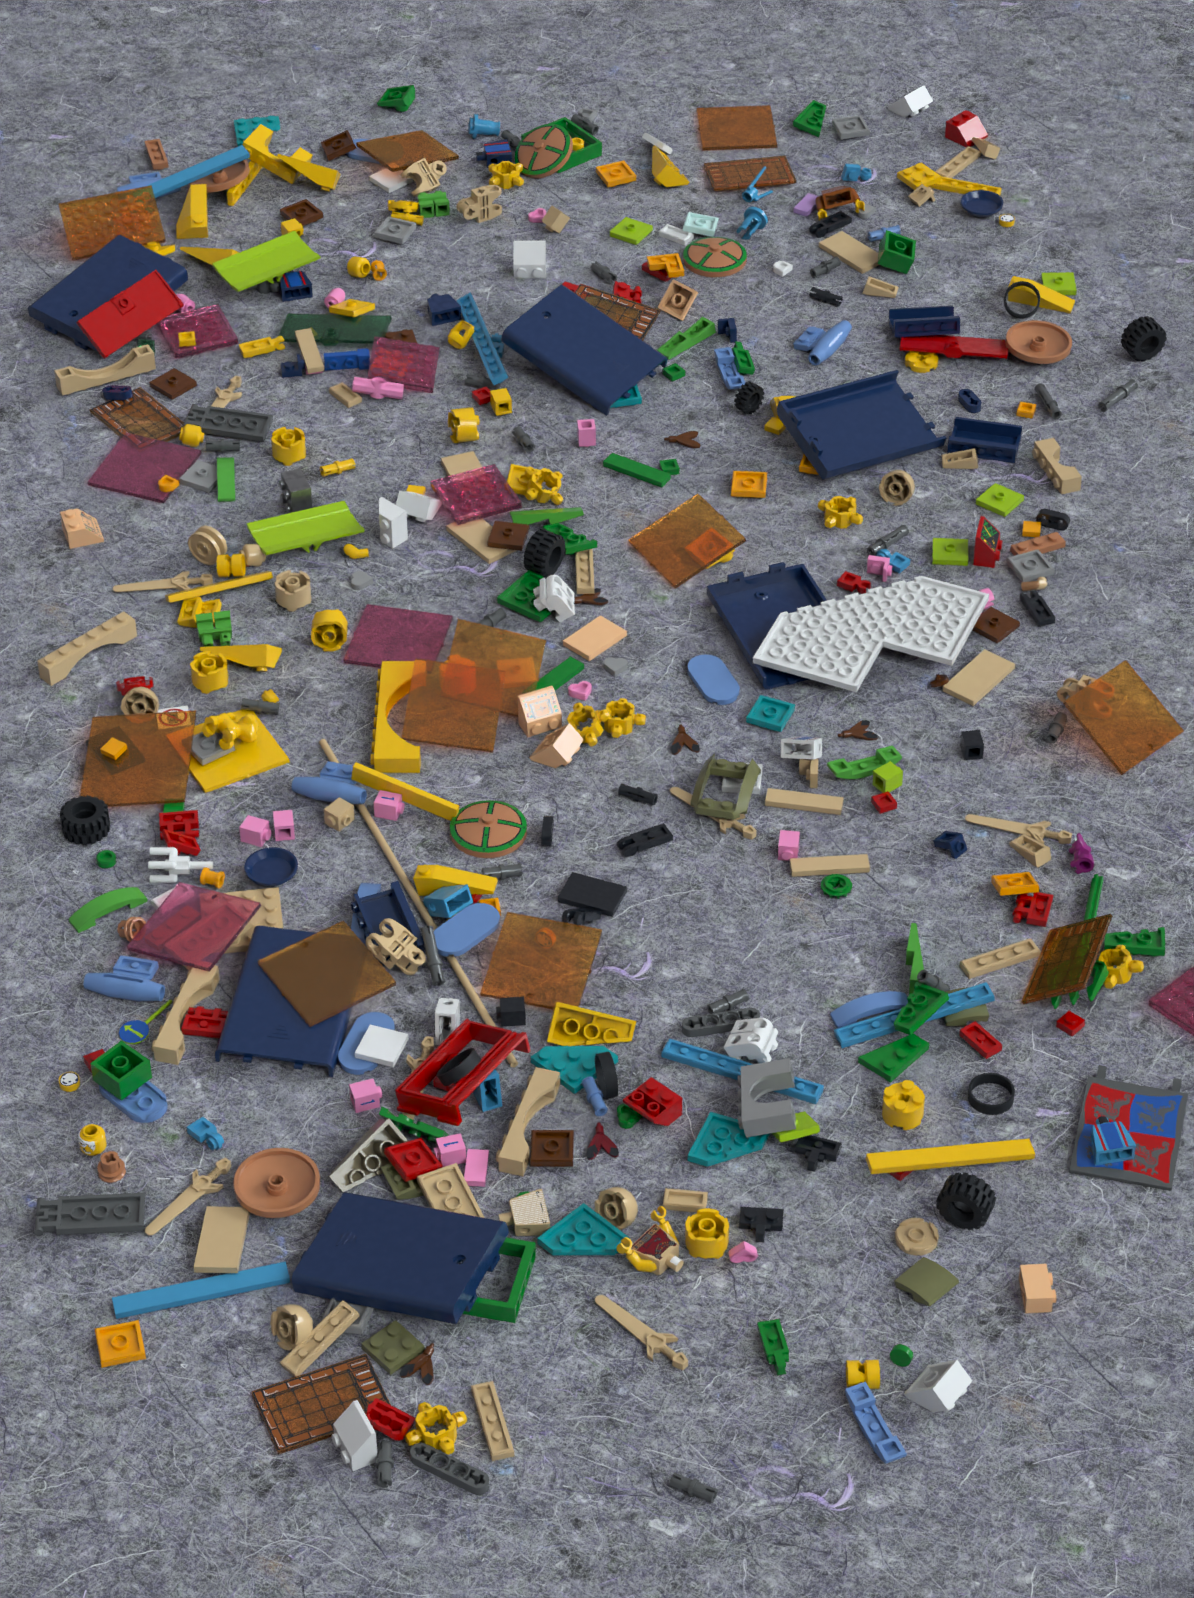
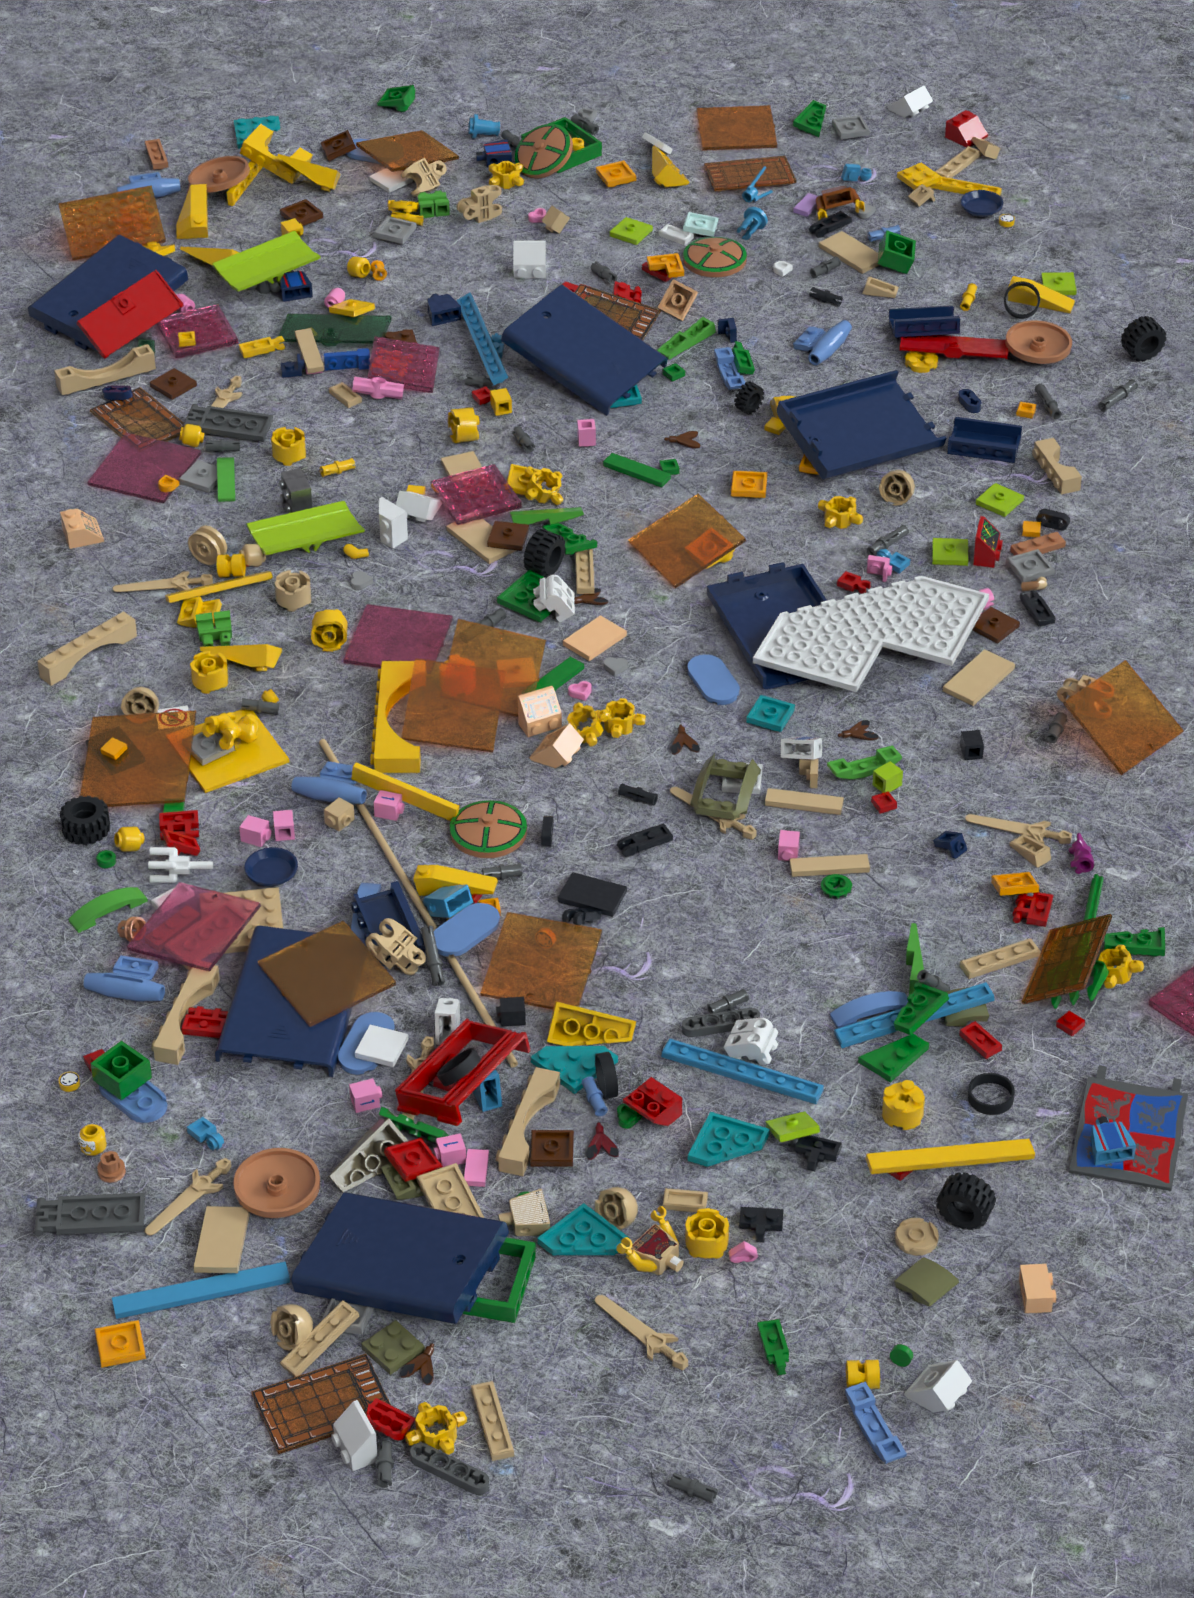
(129, 839): none -> yellow head
(132, 682): red plate -> none
(136, 1030): blue piece -> none
(199, 171): dark azure tile -> none
(212, 878): light orange bush -> none
(456, 339): yellow piece -> none
(756, 1081): light grey arch -> none
(940, 680): reddish brown piece -> none
(960, 460): tan slope -> none
(968, 297): none -> yellow pin

